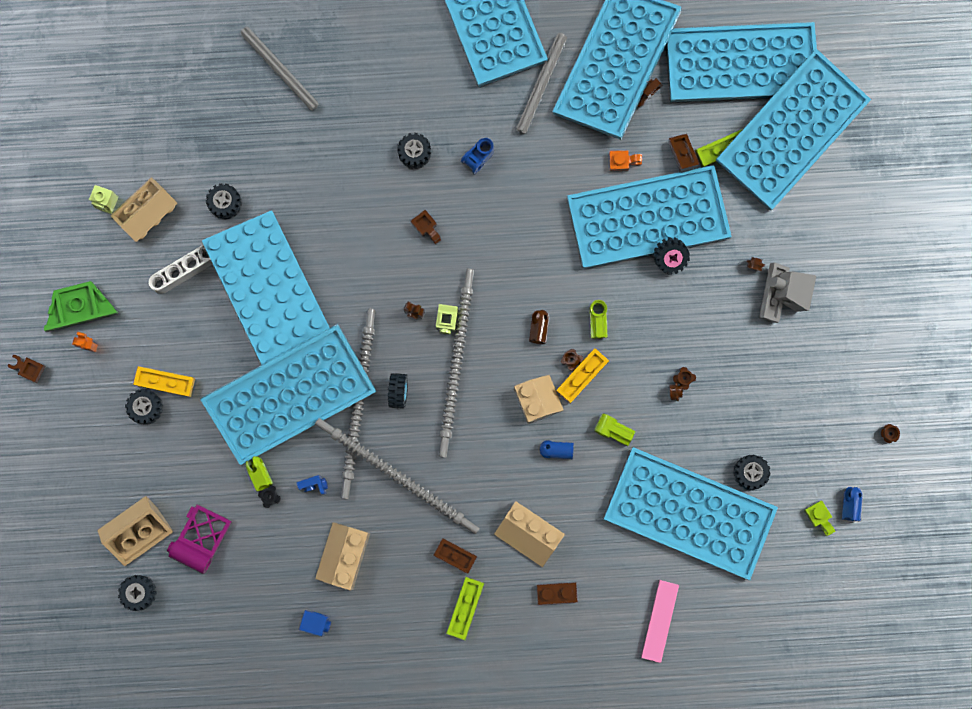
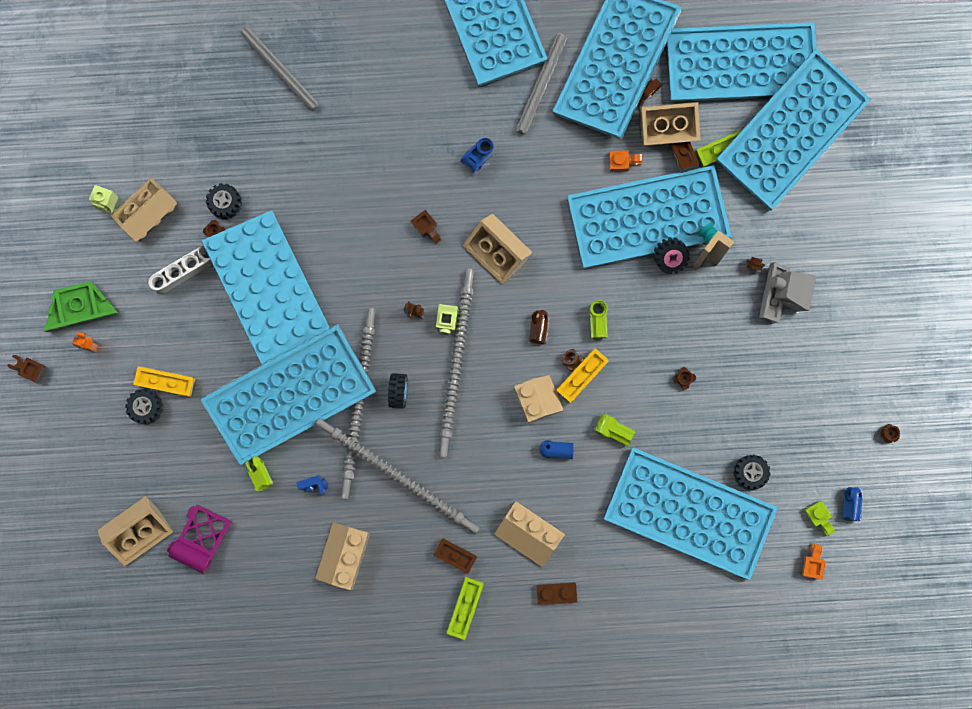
(145, 592): black wheel -> none
(211, 226): none -> reddish brown plate
(263, 494): black plate -> none
(315, 623): blue brick -> none
(414, 143): black wheel -> none
(497, 248): none -> tan slope
(660, 621): bright pink tile -> none
(670, 123): none -> tan slope
(676, 392): reddish brown plate -> none
(707, 232): none -> teal wheel
(715, 249): none -> tan fence
(813, 565): none -> orange plate

